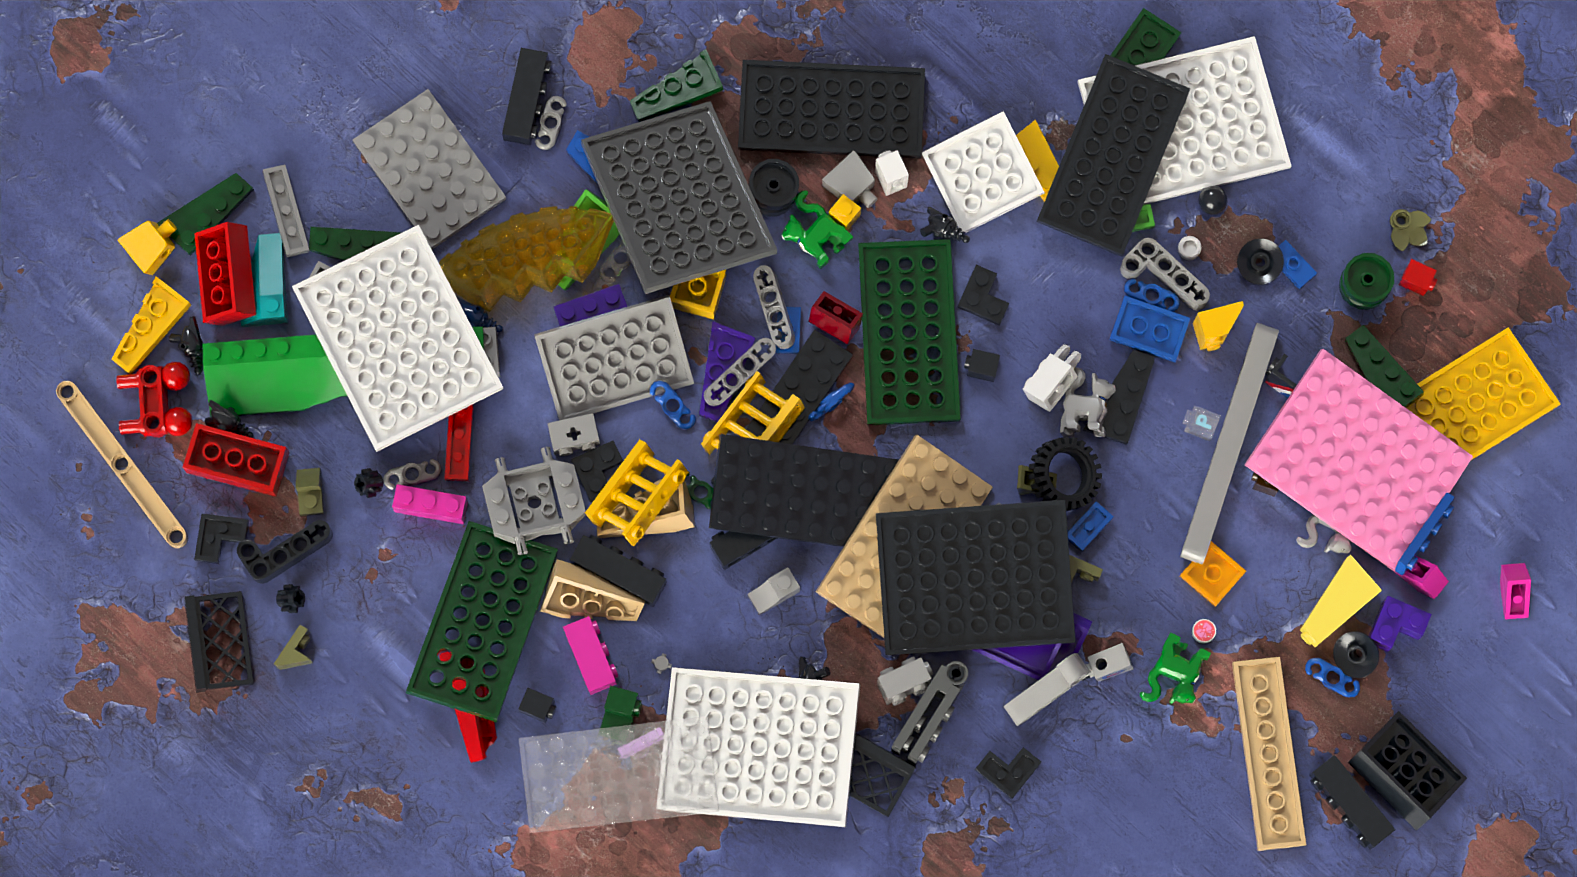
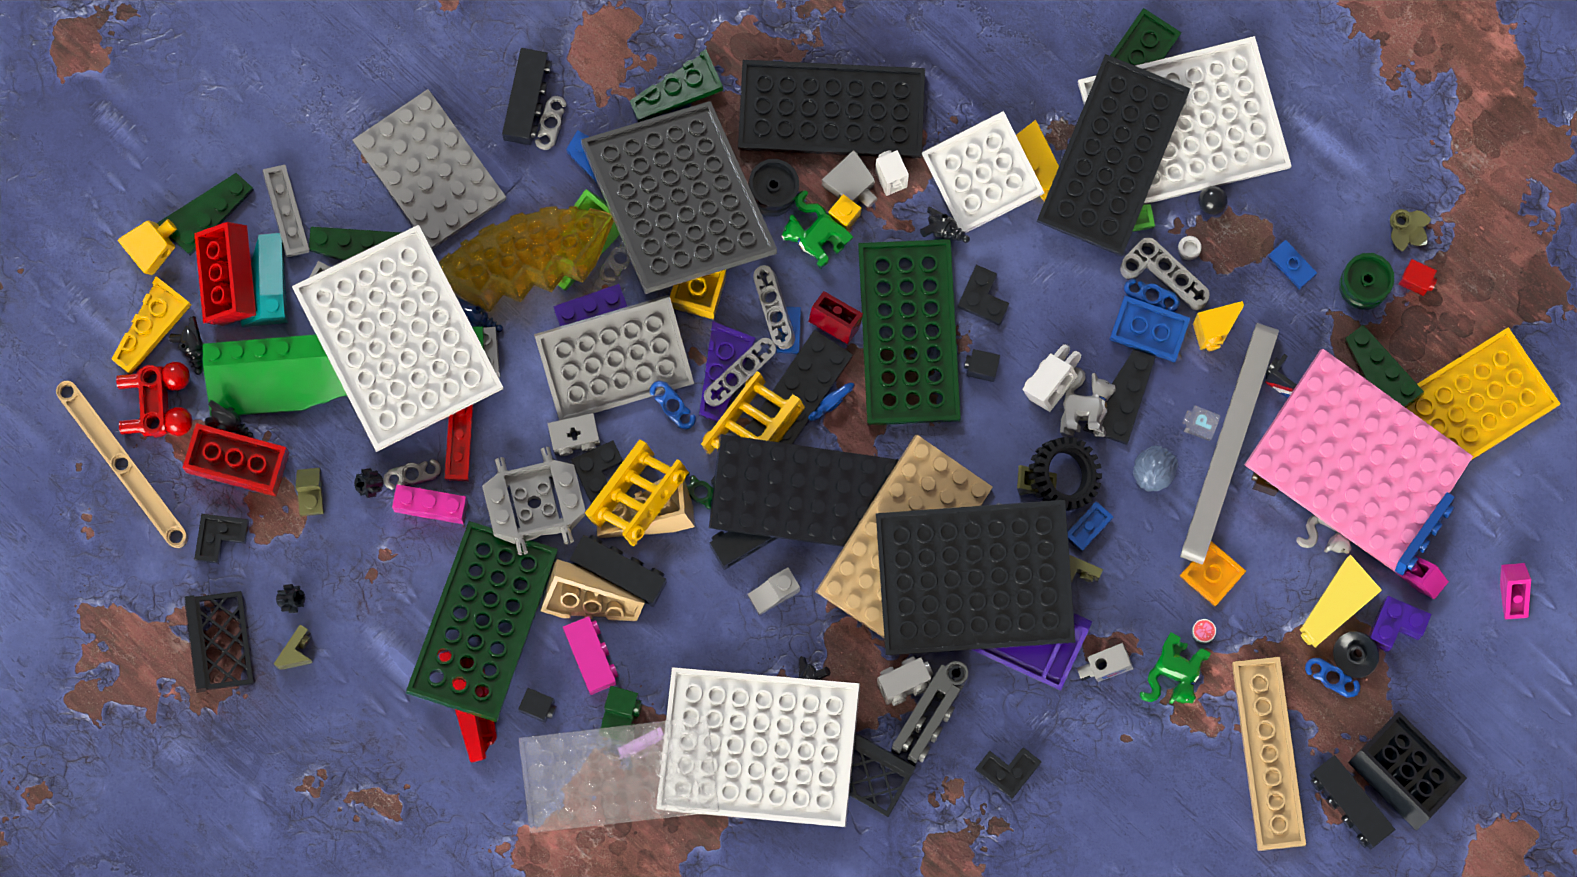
(288, 547): black beam -> none
(661, 663): light grey piece -> none
(1047, 689): light grey beam -> none
(1155, 468): none -> sand blue hair
(1260, 249): black dish -> none

